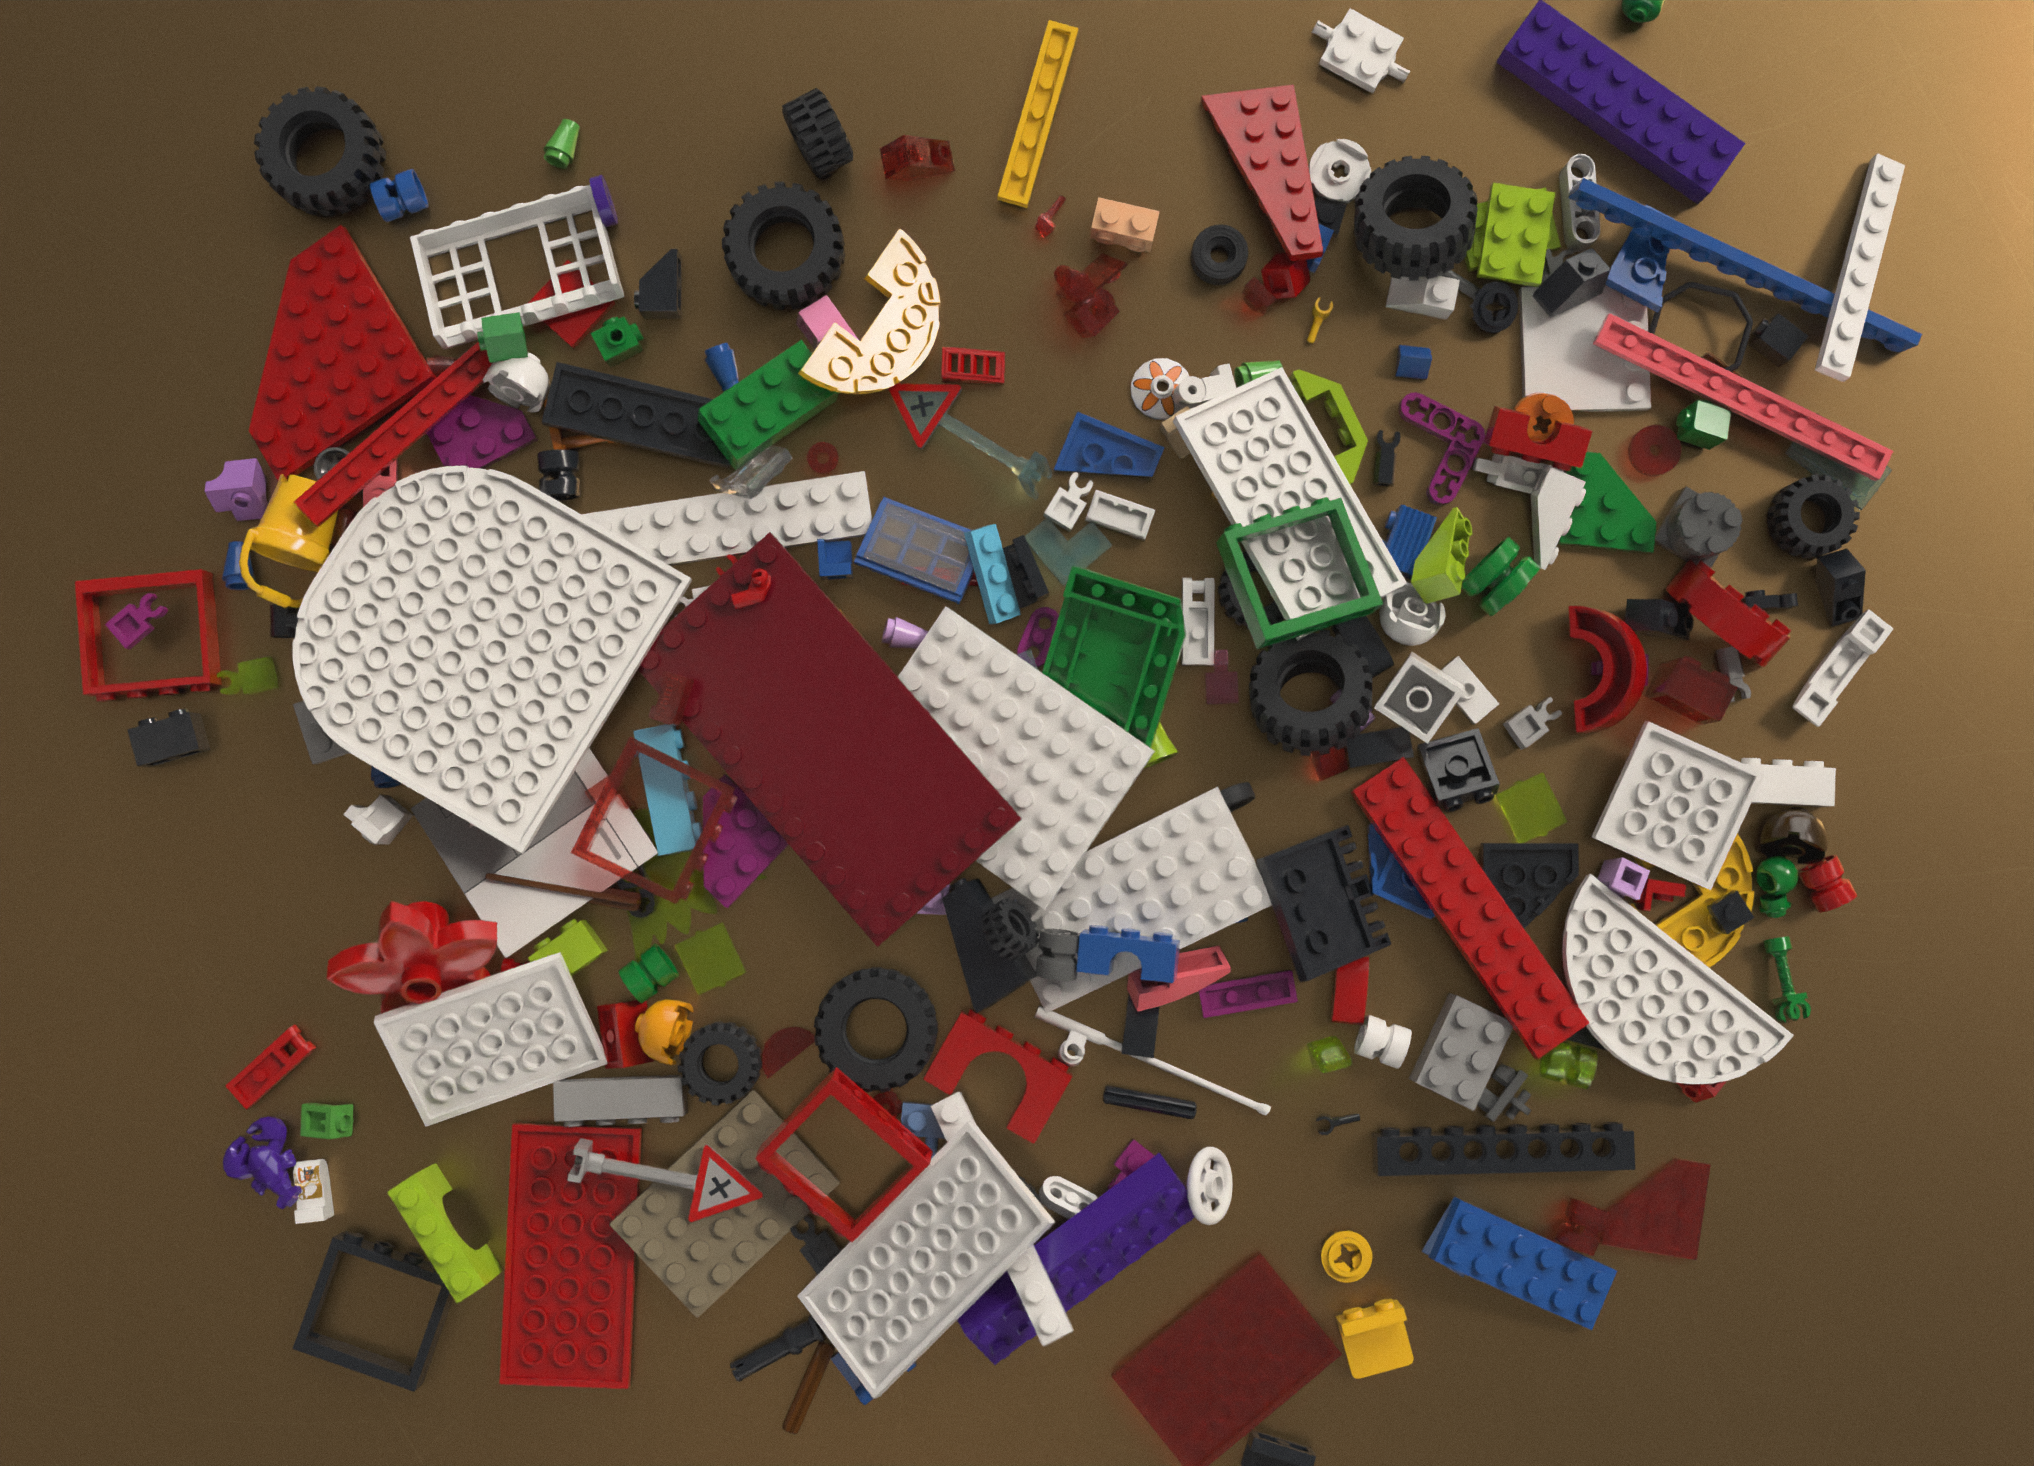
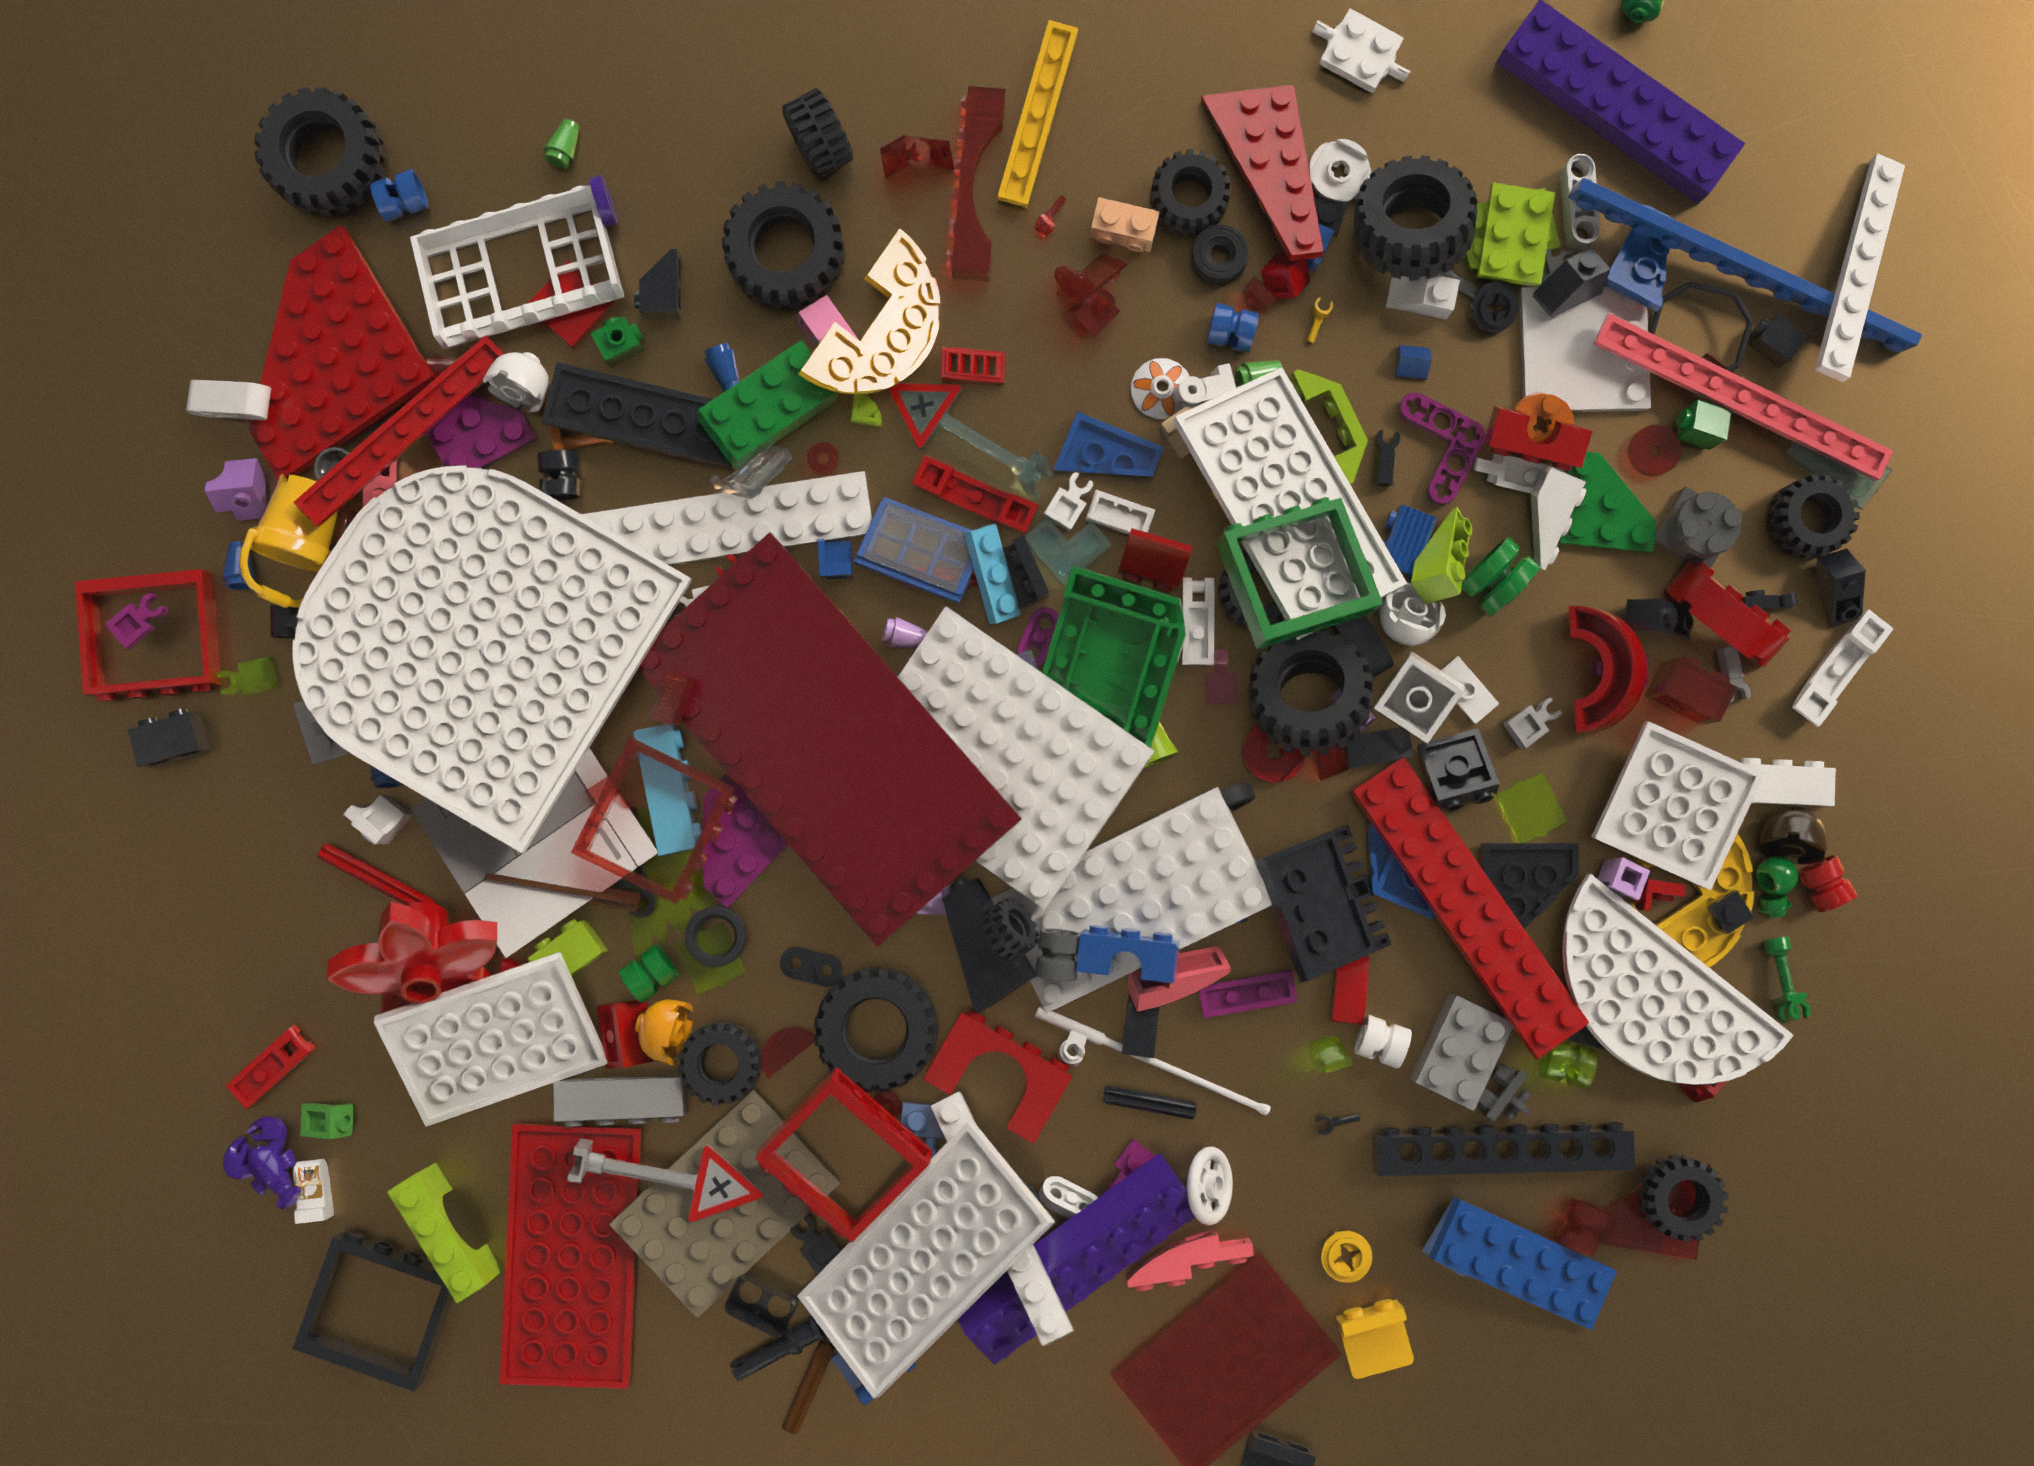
(228, 399): none -> white beam
(370, 875): none -> red axle
(503, 337): green brick -> none
(715, 960): none -> black tyre
(756, 590): red arm -> none
(763, 1320): none -> black piece
(811, 966): none -> black plate
(865, 411): none -> lime tile
(974, 496): none -> red slope
(983, 122): none -> clear red arch
(1154, 560): none -> red slope
(1173, 1260): none -> coral slope
(1196, 169): none -> black tyre
(1232, 328): none -> blue wheel
(1266, 769): none -> red plate
(1707, 1204): none -> black tyre

